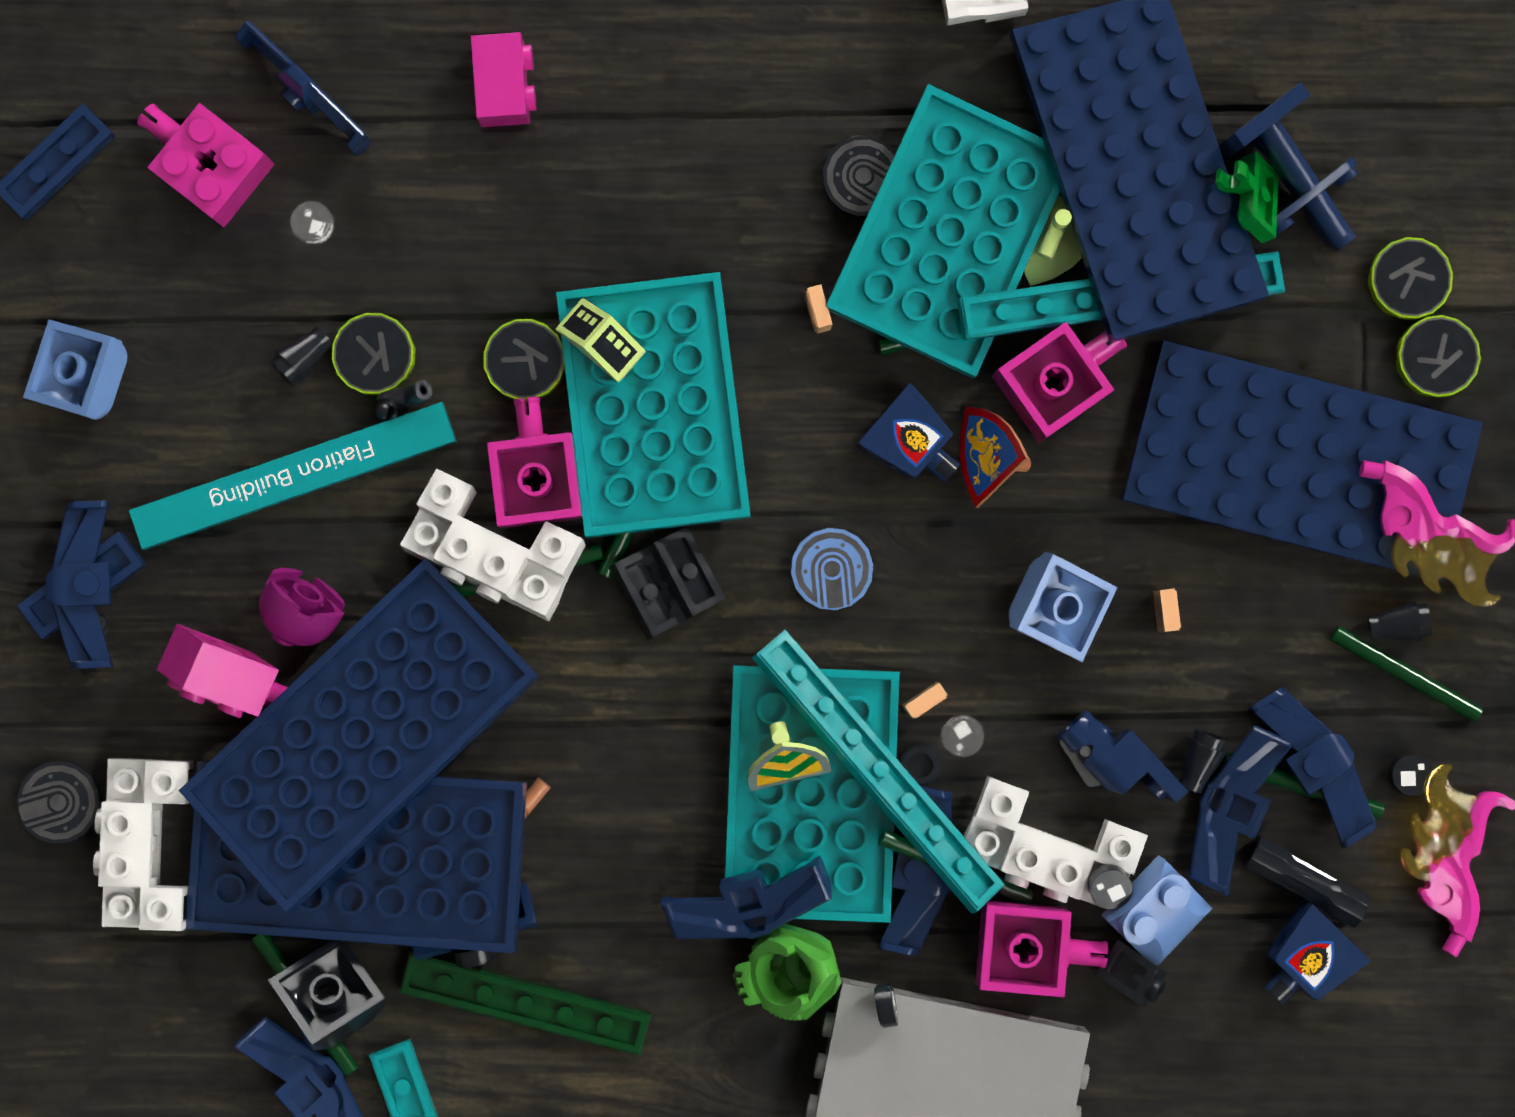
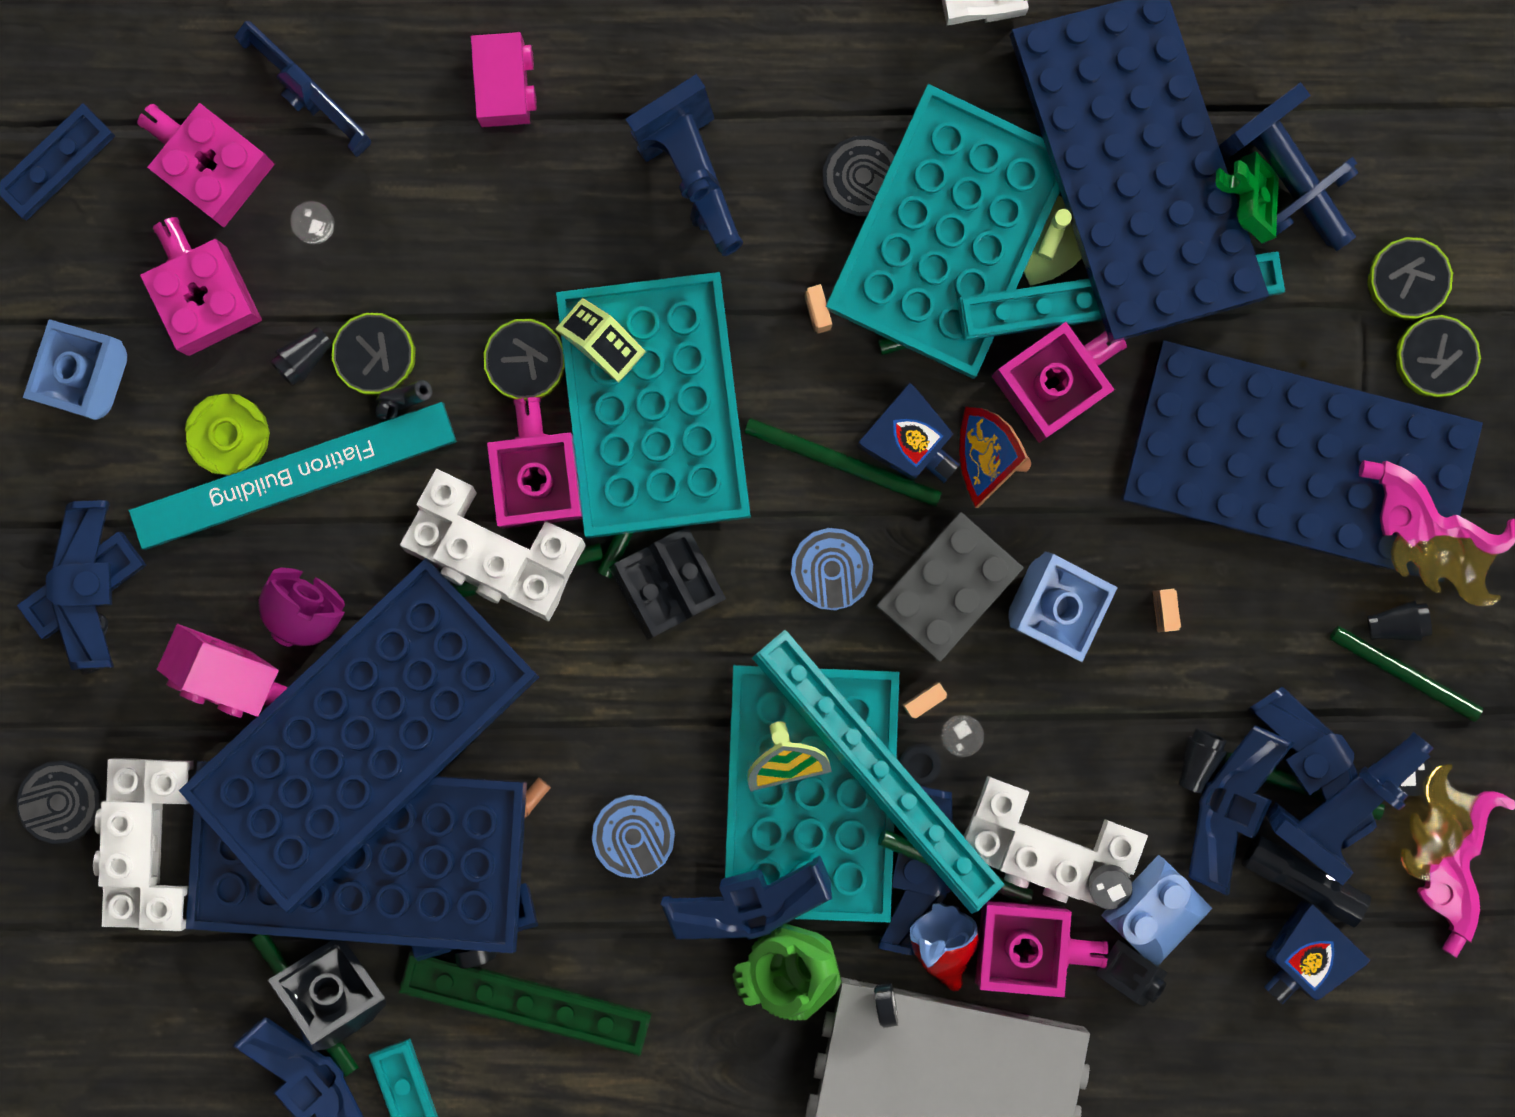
(184, 275): none -> dark pink brick
(226, 434): none -> lime tile
(633, 836): none -> tile
(672, 127): none -> dark blue piece
(842, 462): none -> dark green piece
(945, 943): none -> medium blue hat
(949, 587): none -> dark grey brick
(1115, 761): dark blue plate -> none
(1324, 830): none -> dark blue piece

